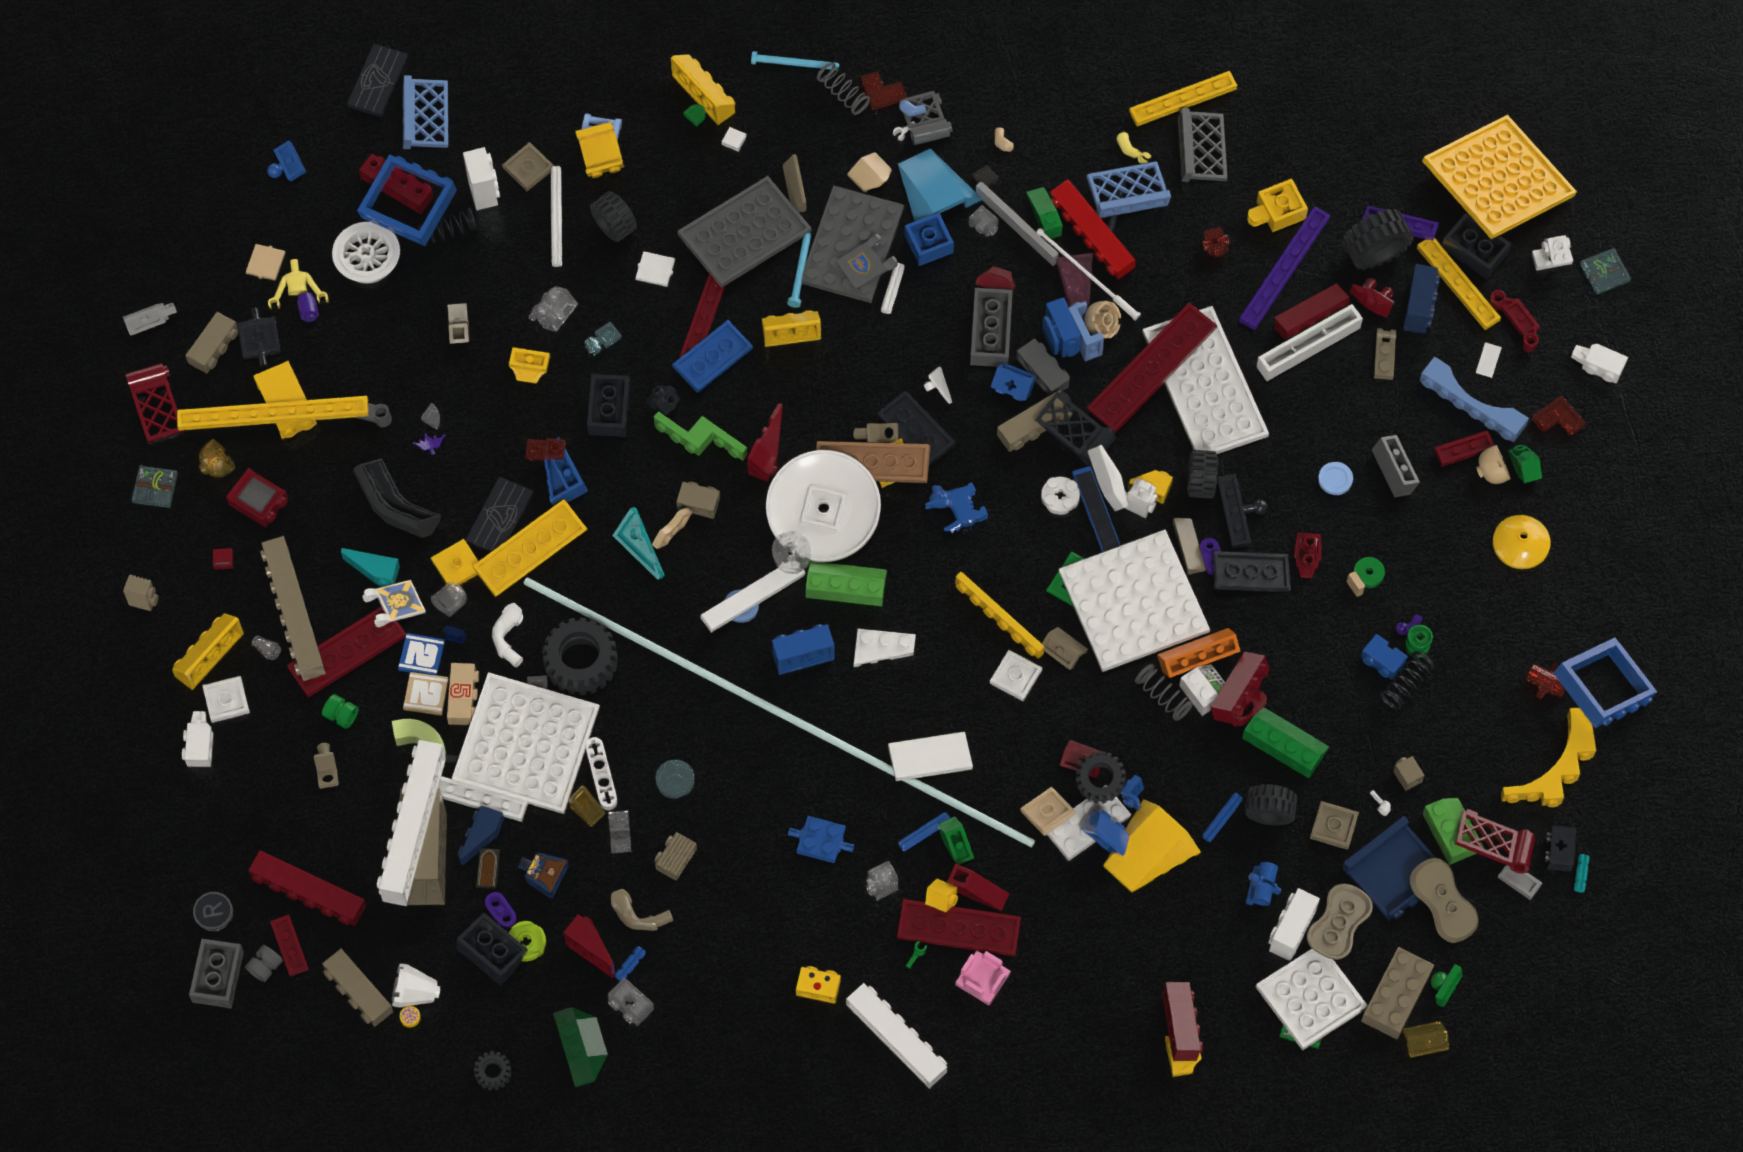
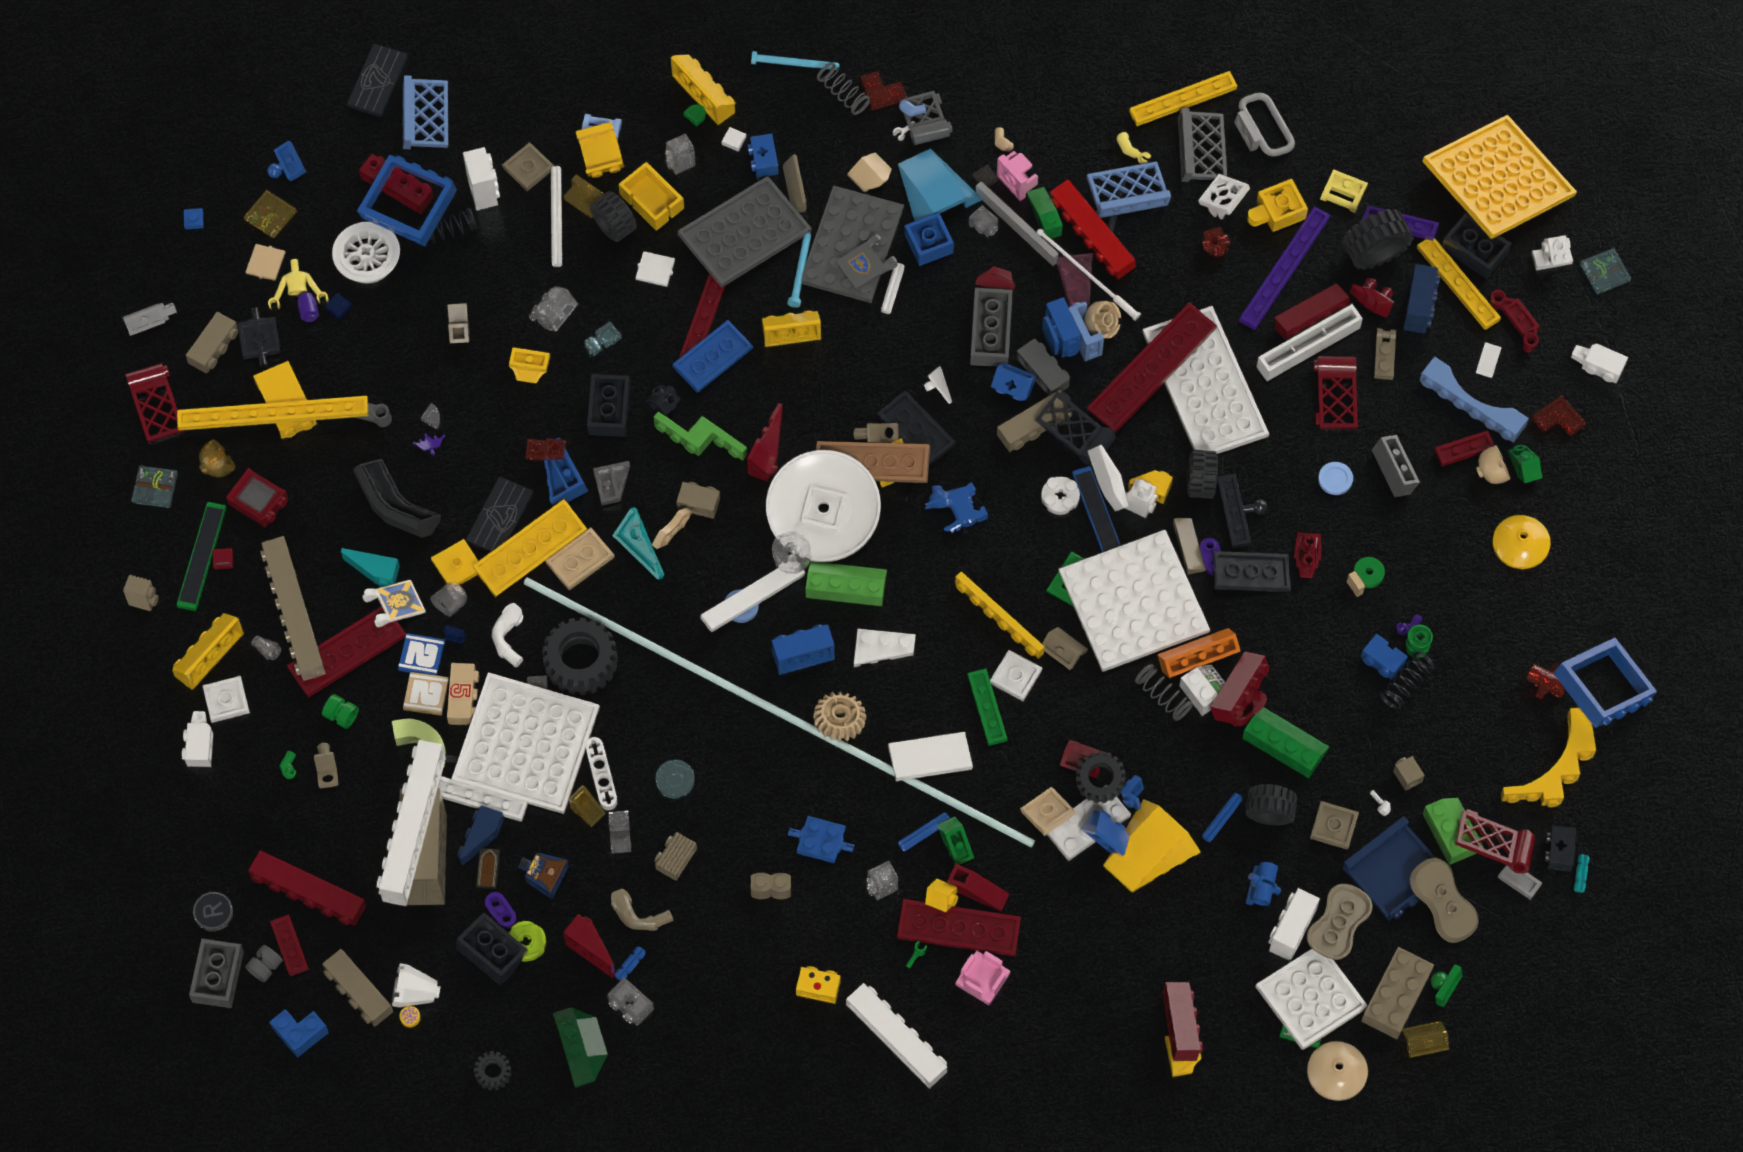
(193, 218): none -> blue plate
(201, 556): none -> black tile
(270, 214): none -> clear yellow tile
(286, 765): none -> green arm
(300, 1035): none -> blue brick
(338, 305): none -> clear blue tile
(579, 558): none -> tan tile
(582, 195): none -> clear yellow panel
(611, 481): none -> flat silver wing
(651, 196): none -> yellow piece
(680, 154): none -> clear brick
(767, 164): none -> blue brick
(768, 886): none -> dark tan brick
(839, 705): none -> tan gear
(987, 707): none -> green plate
(1012, 171): none -> bright pink panel
(1231, 185): none -> white piece
(1251, 132): none -> light grey bar
(1336, 368): none -> dark red piece
(1336, 1083): none -> tan dish
(1344, 185): none -> light yellow plate

